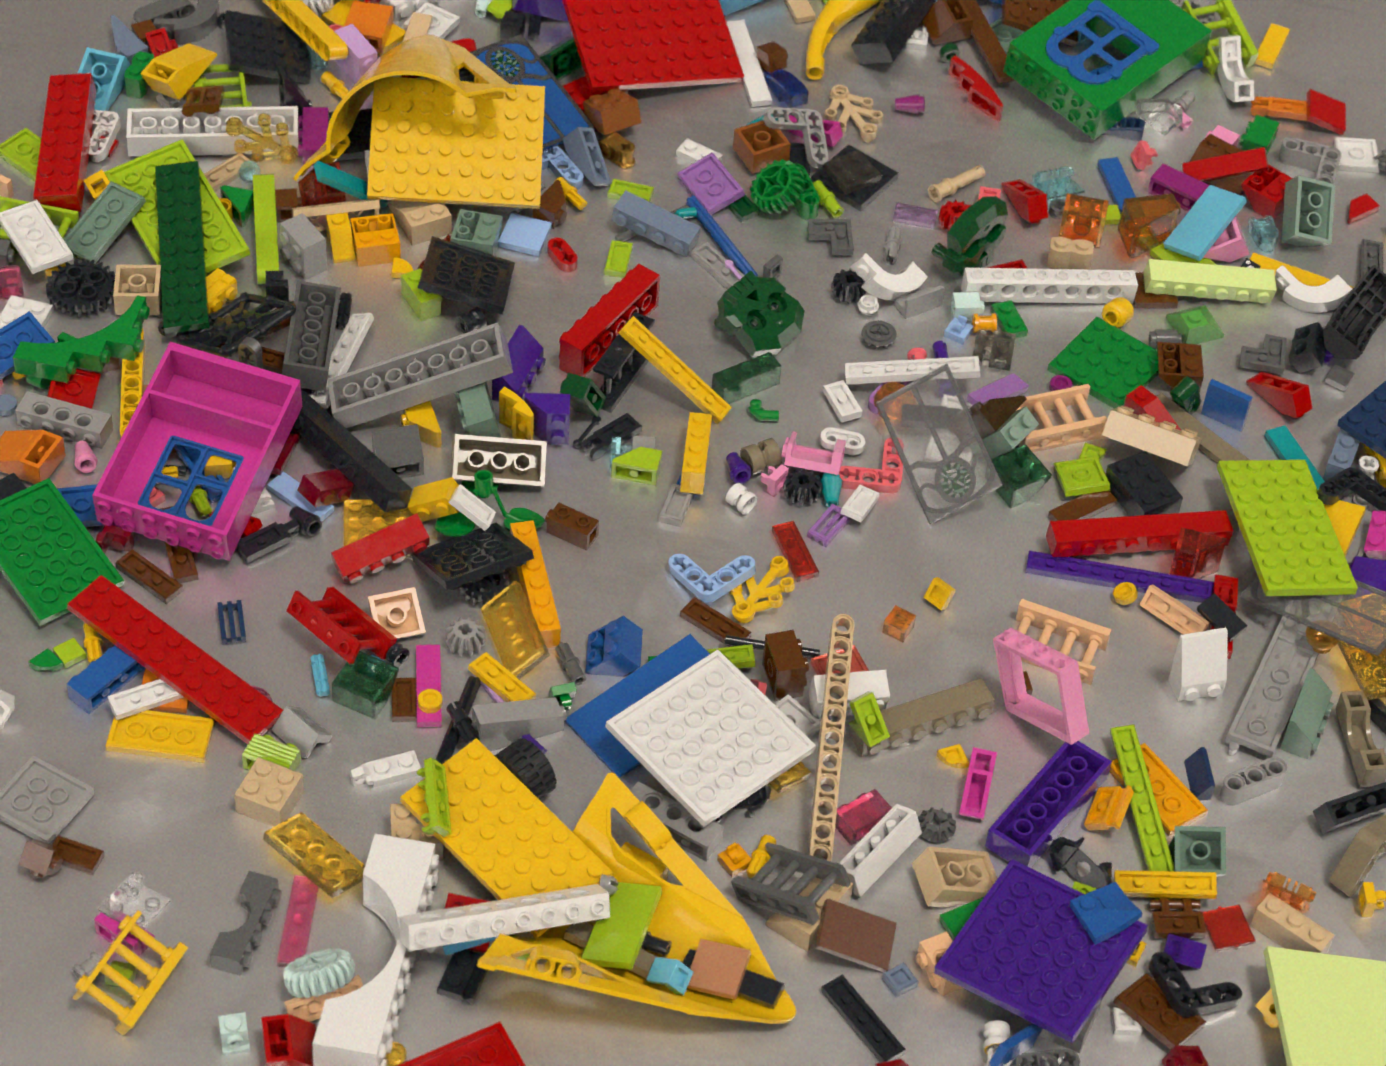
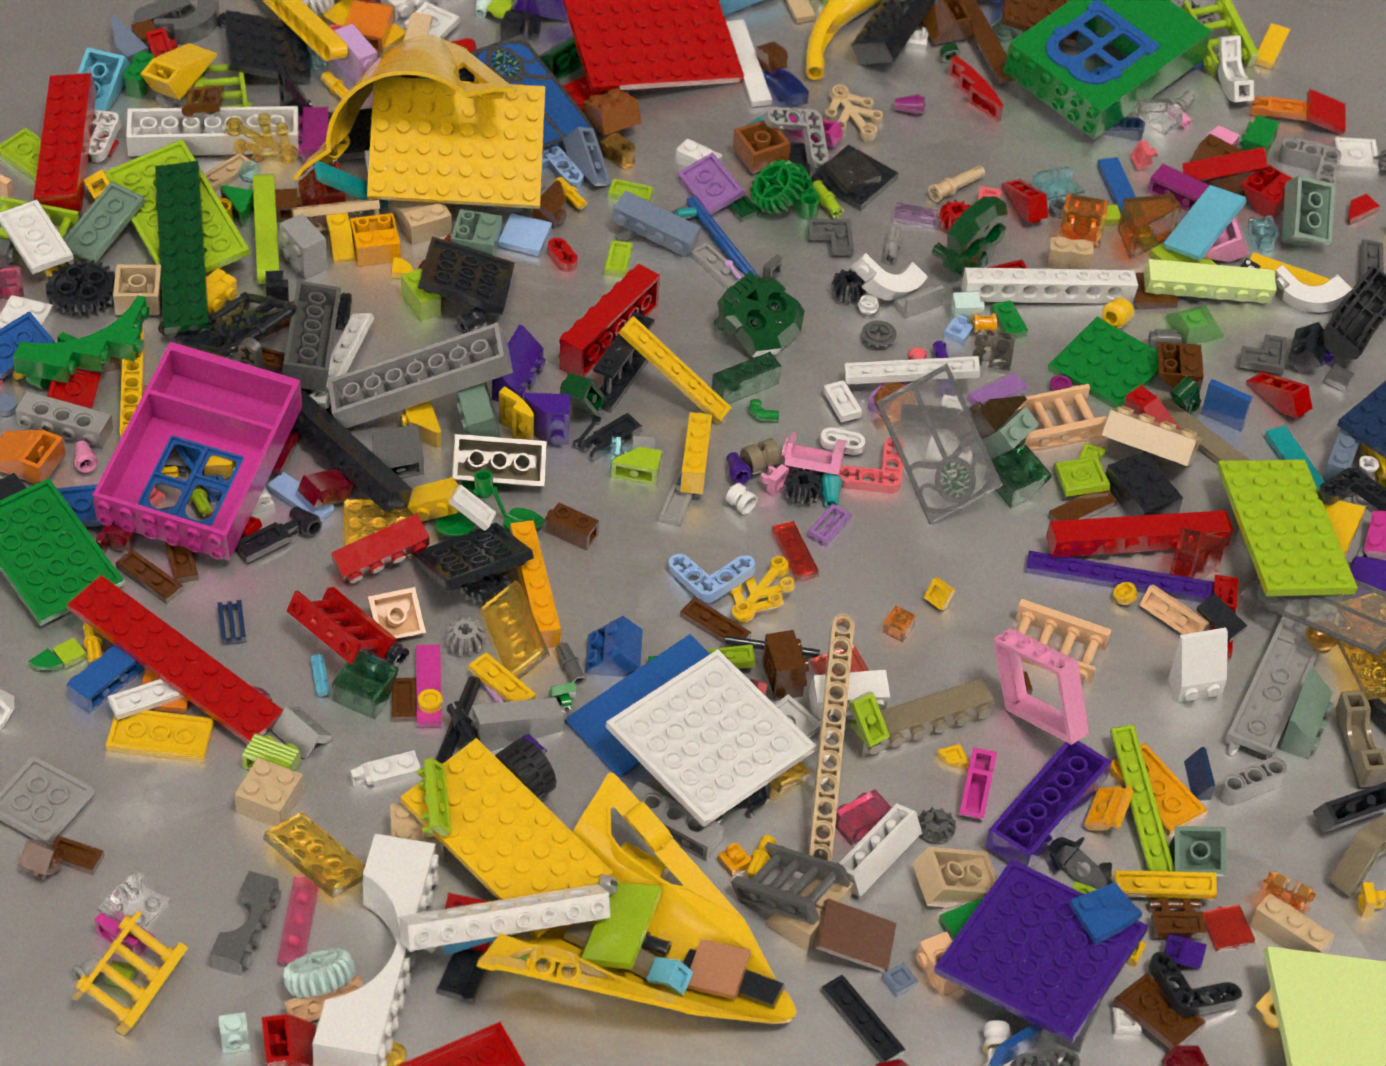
(860, 503): white tile -> none

